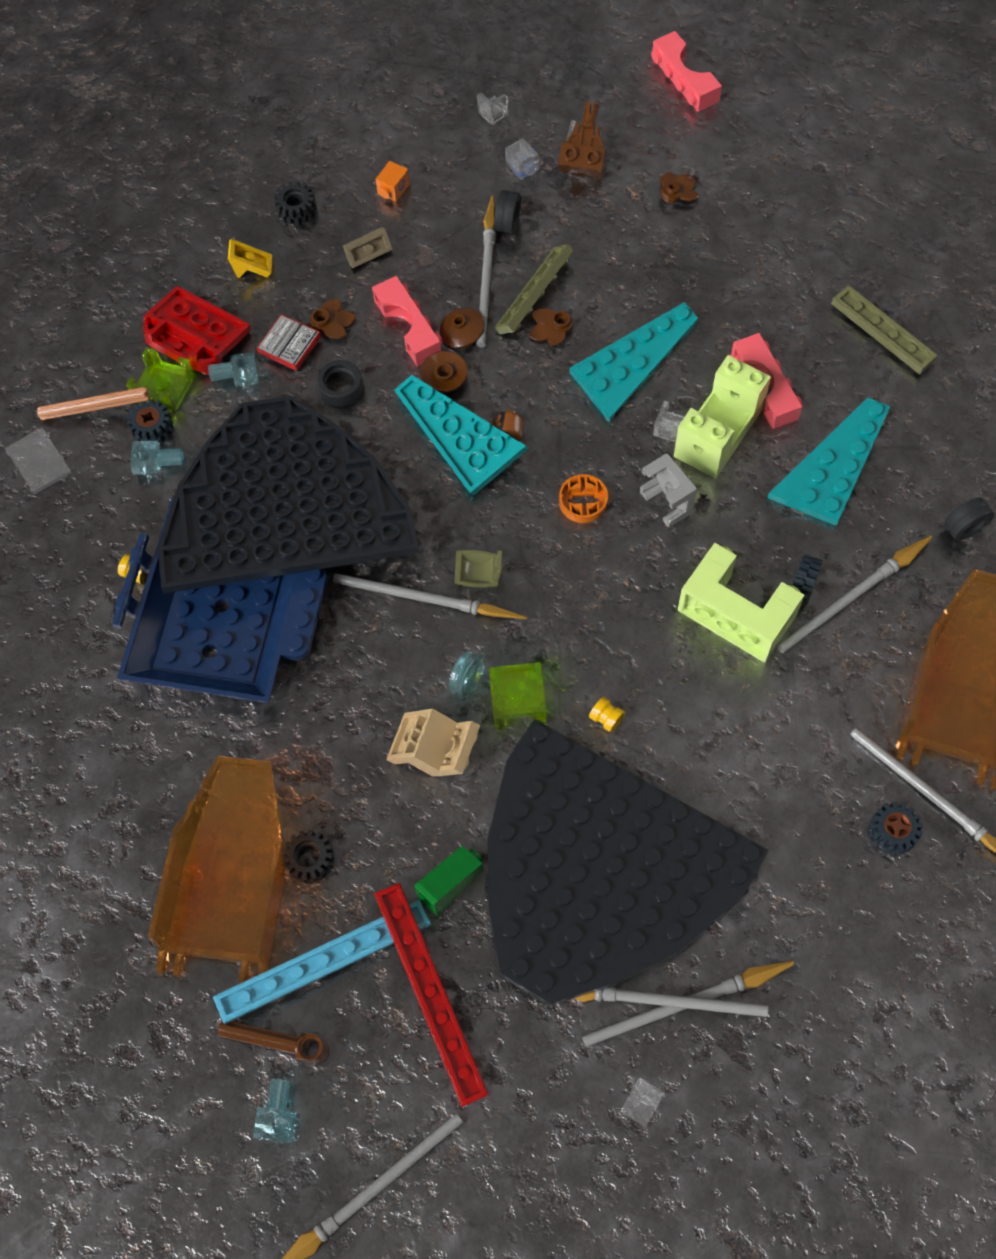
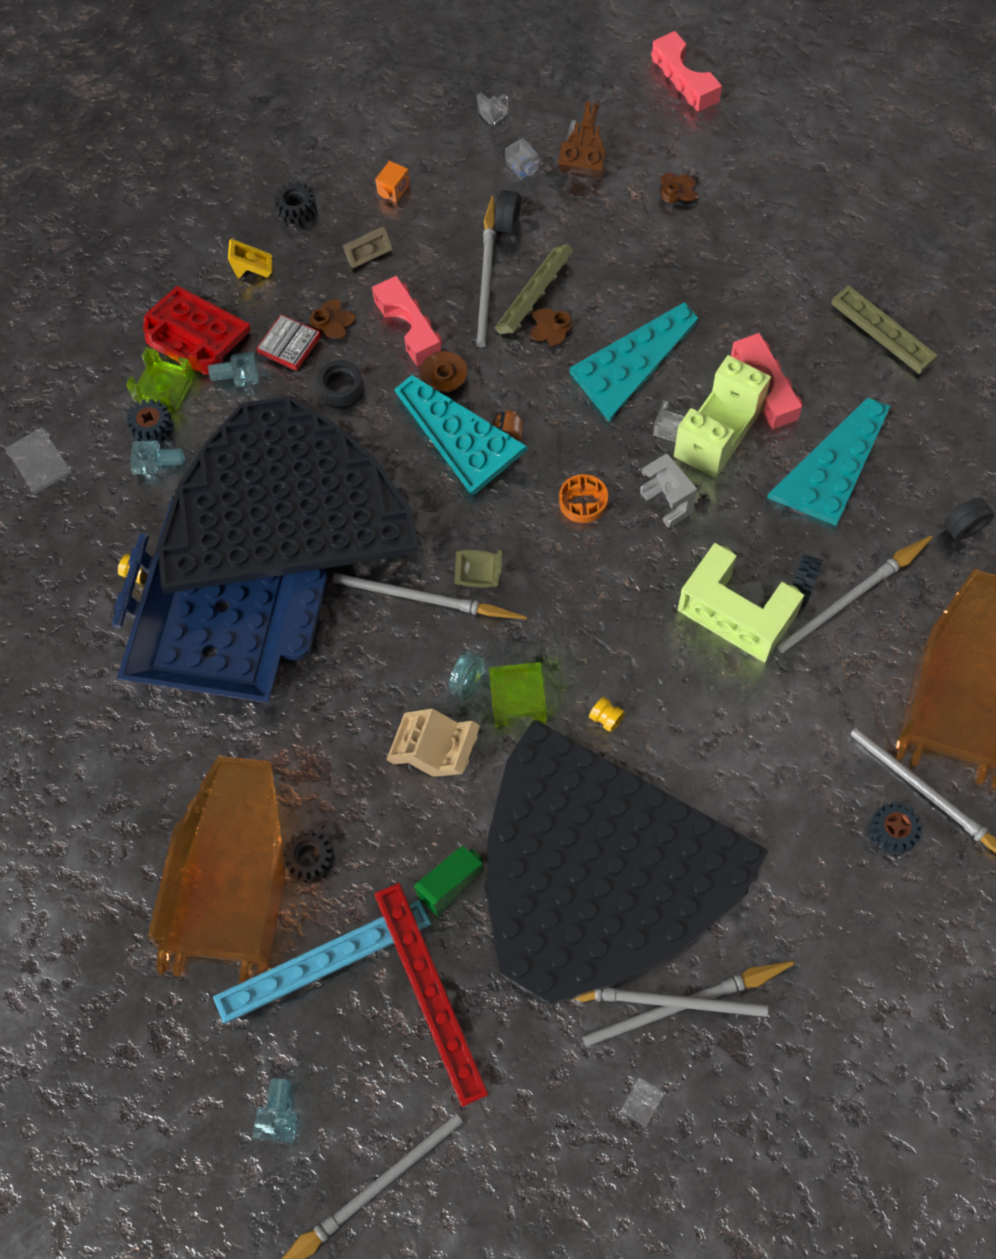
(93, 403): nougat axle -> none
(275, 1040): reddish brown axle -> none
(463, 334): reddish brown dish -> none

